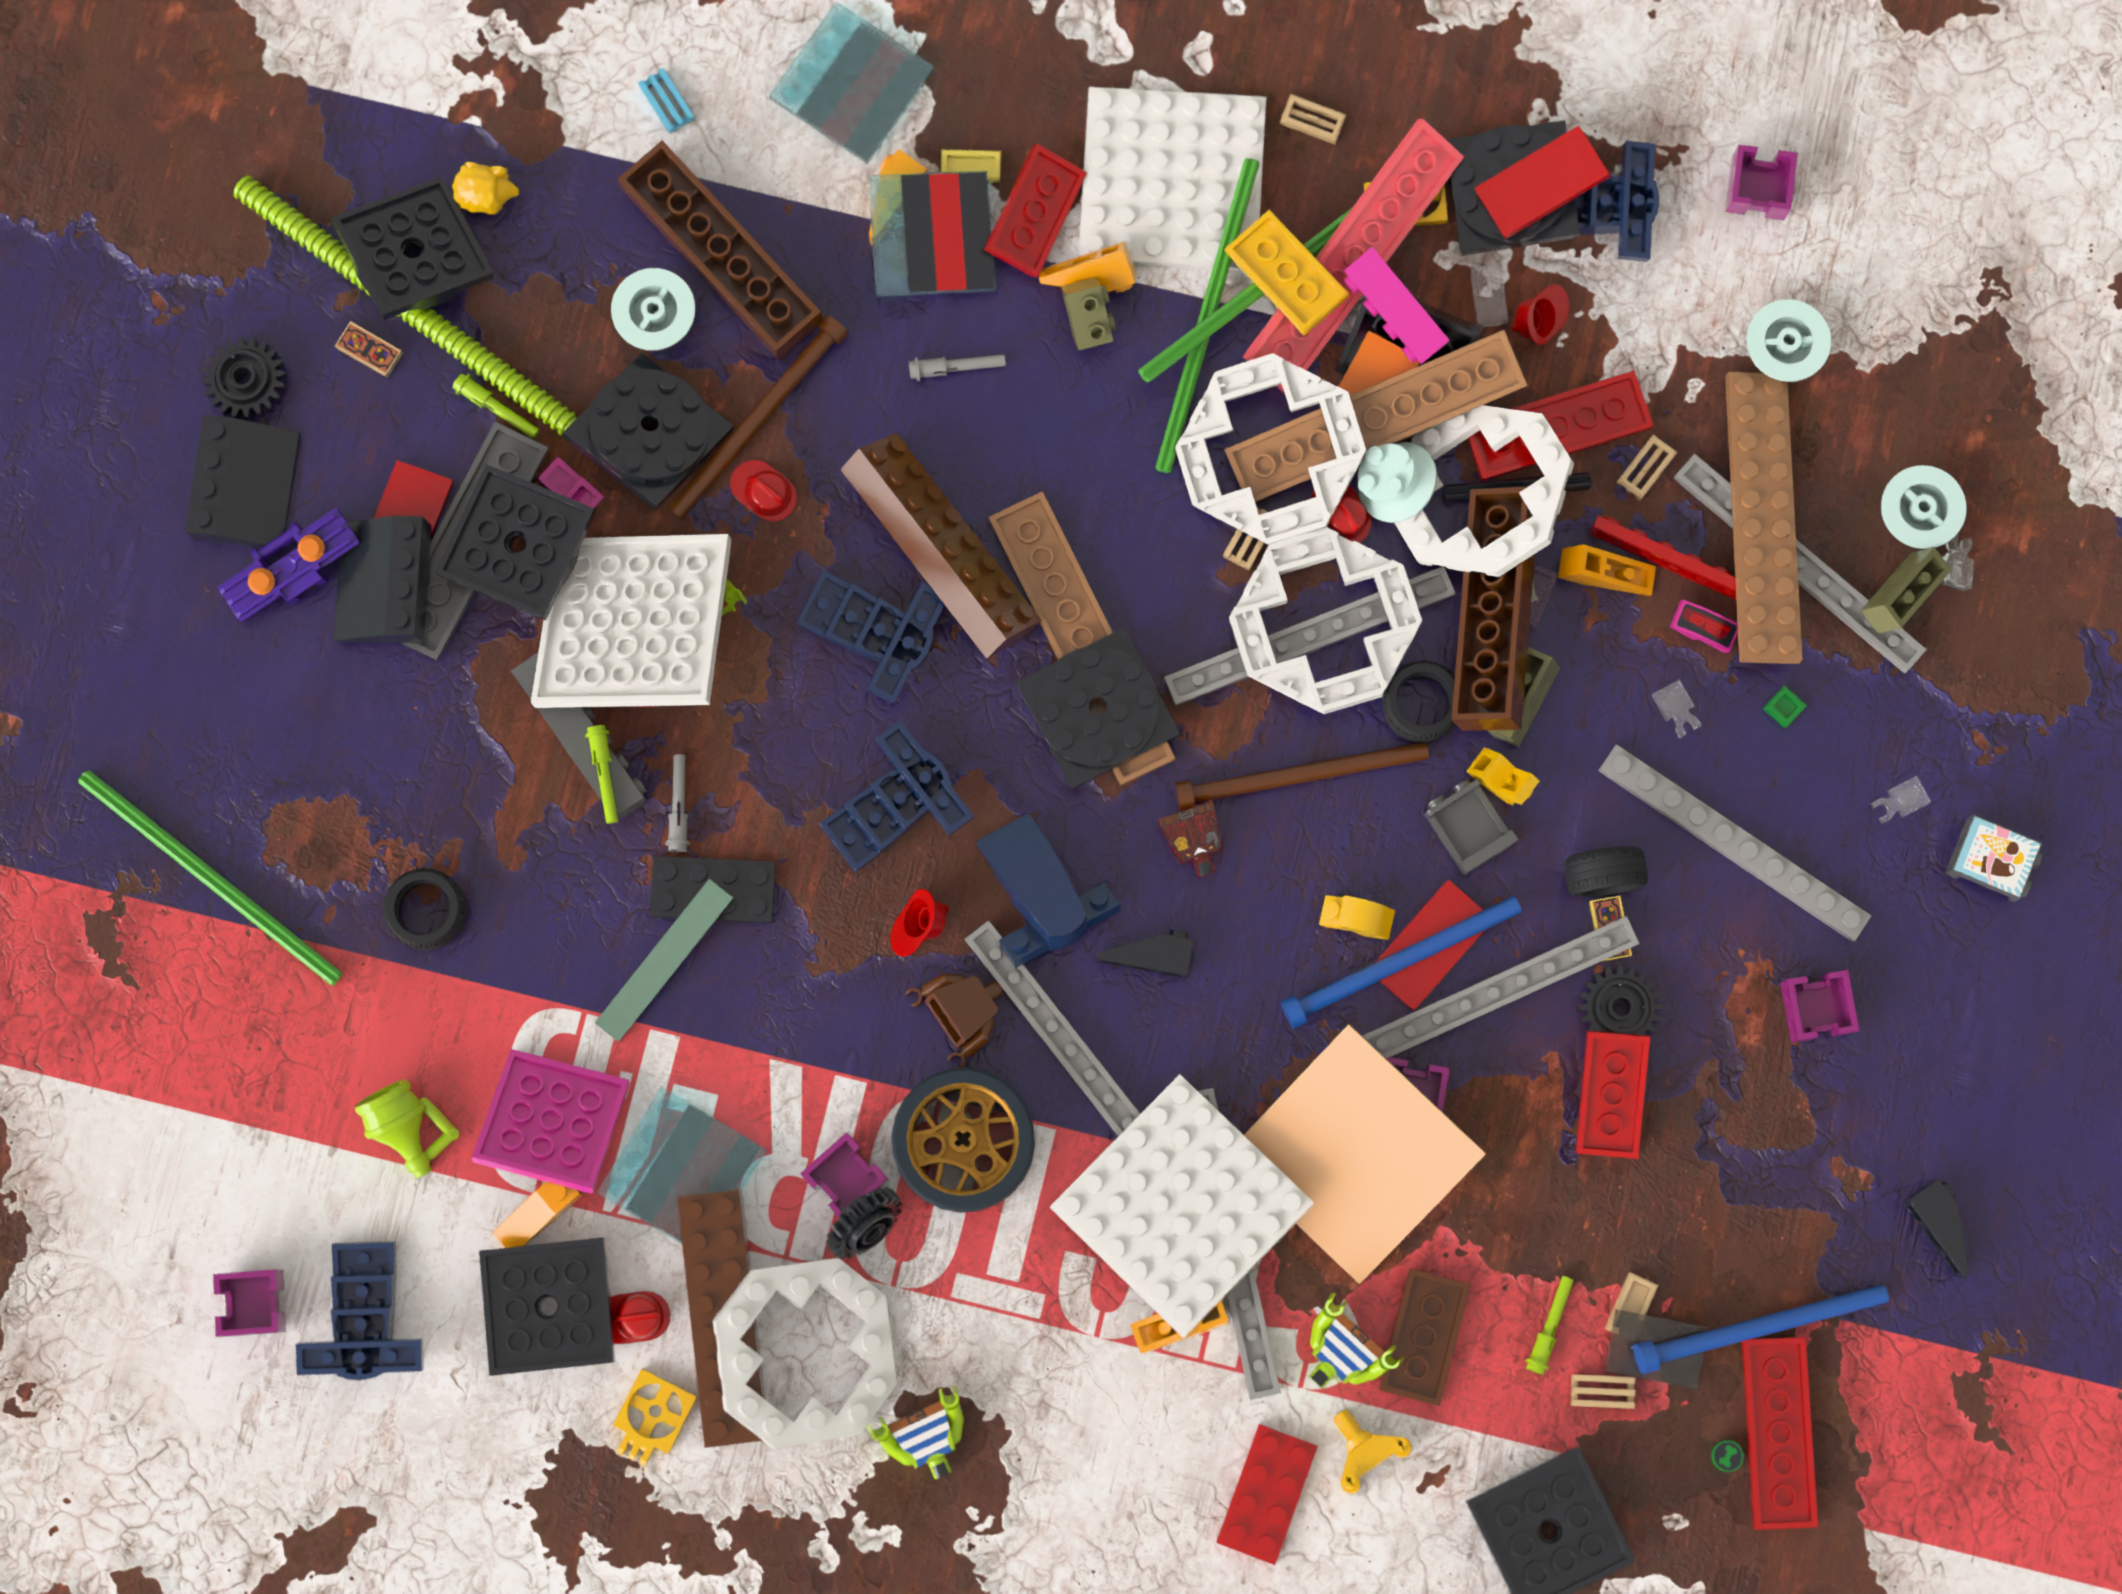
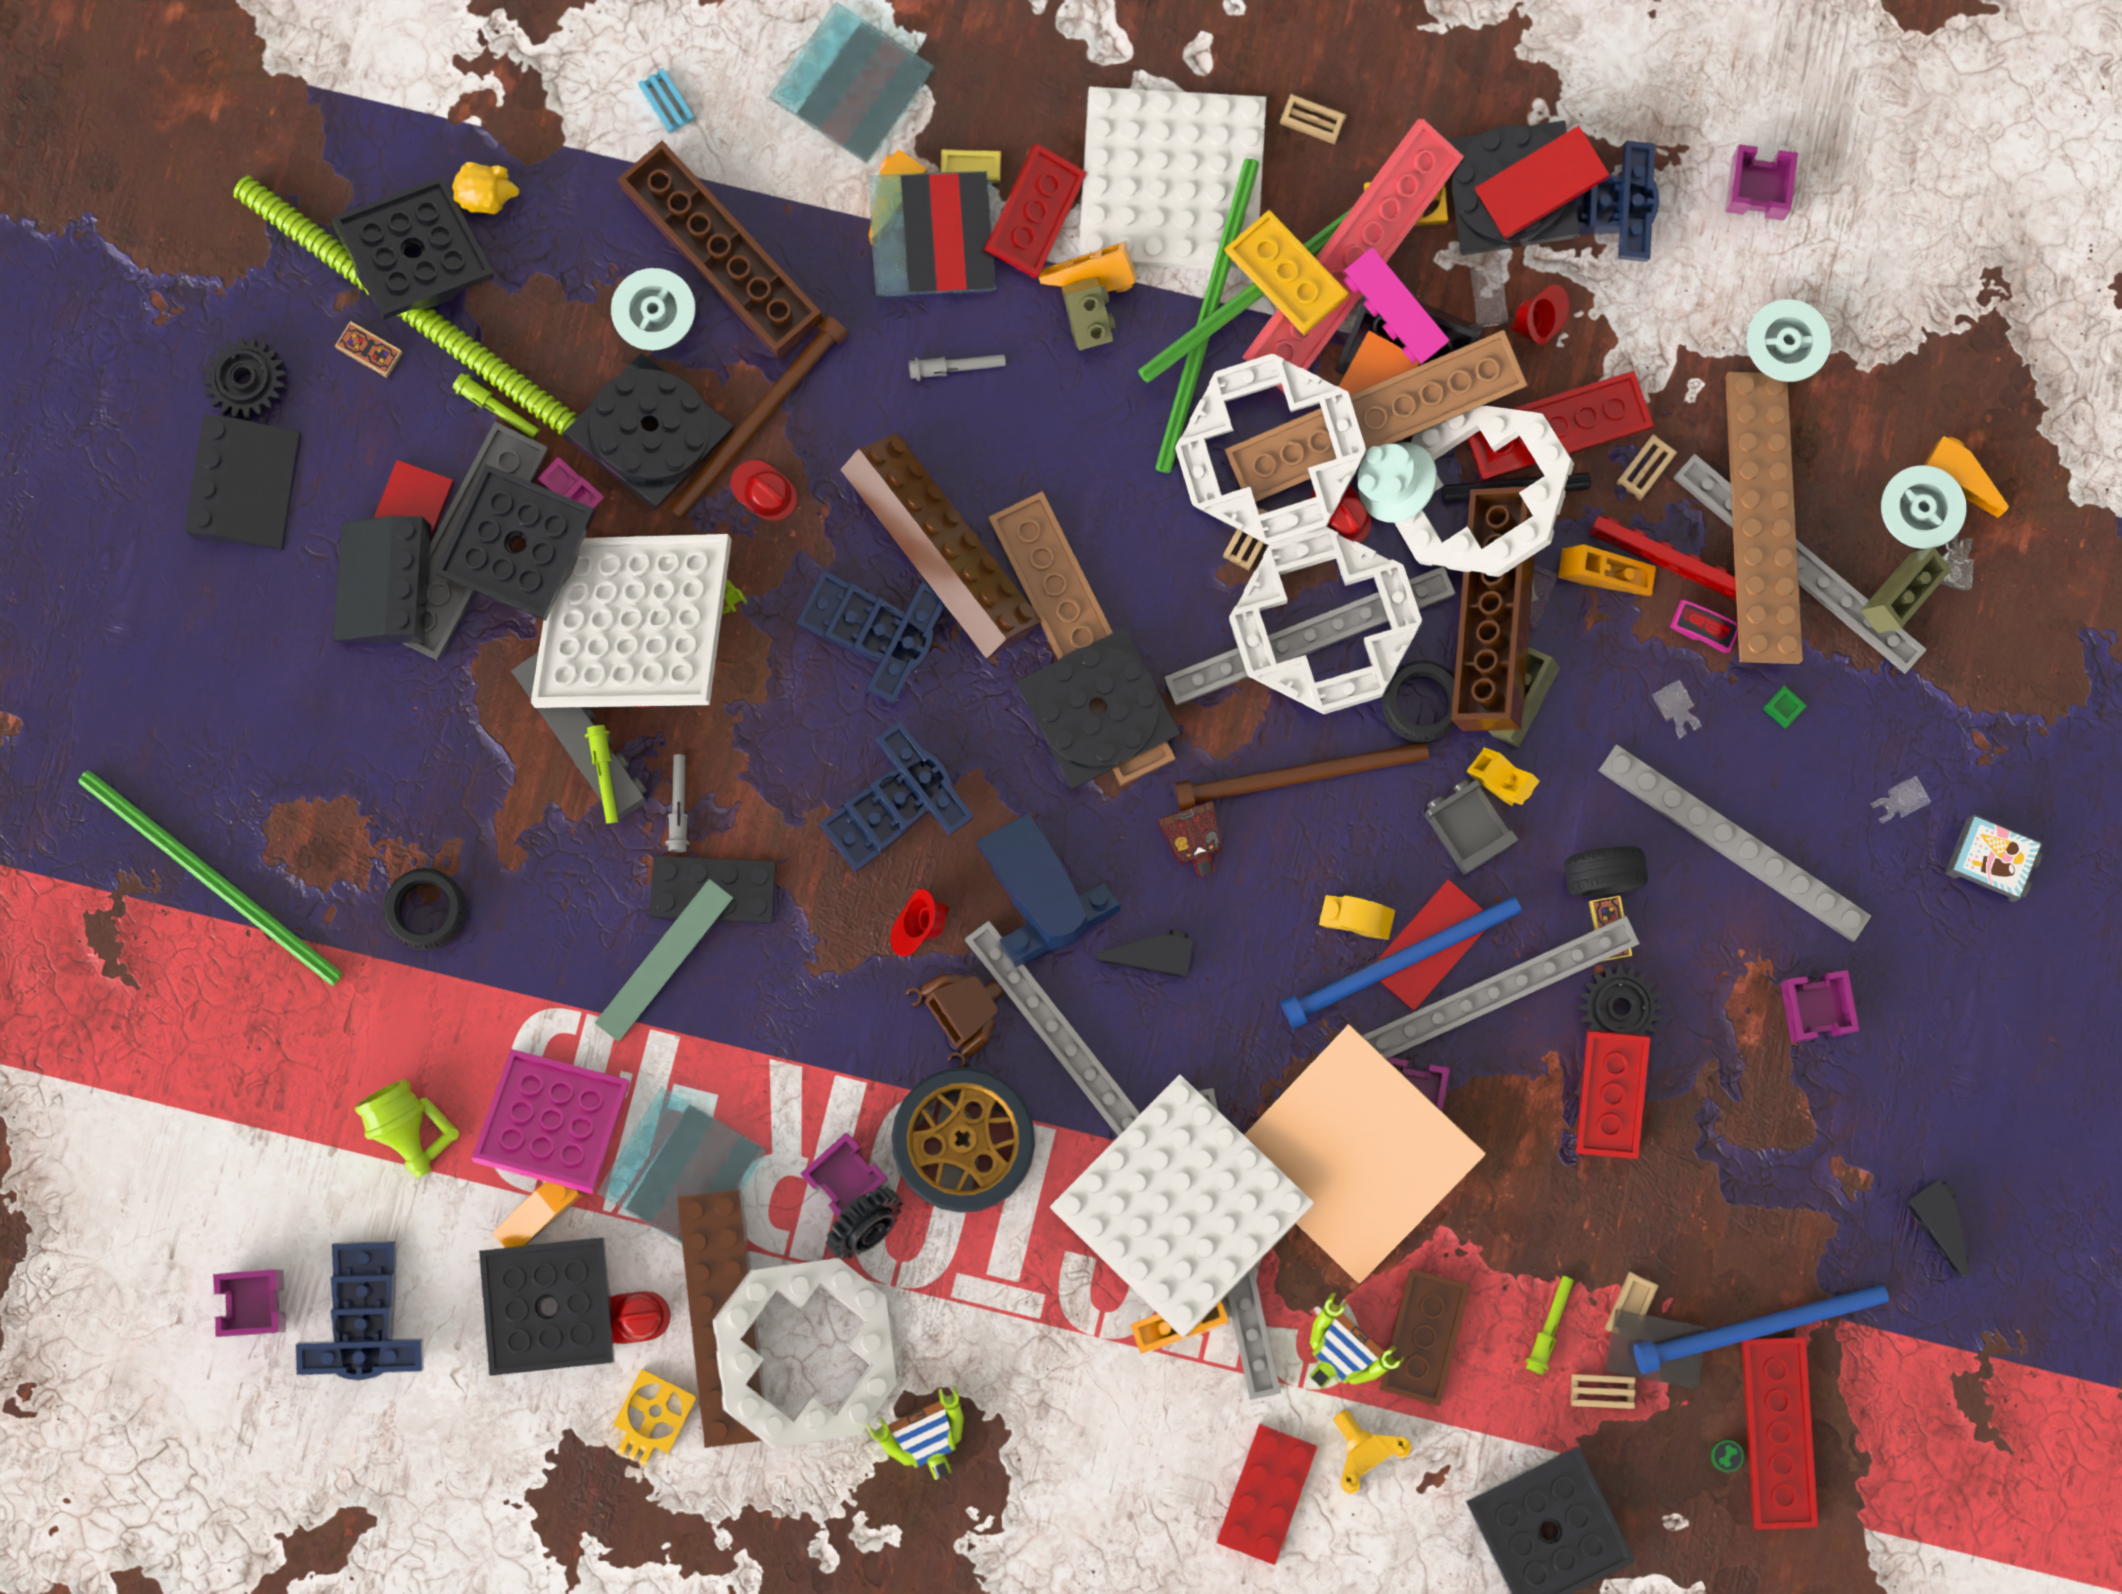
(295, 572): dark purple piece -> none
(1961, 464): none -> light orange slope

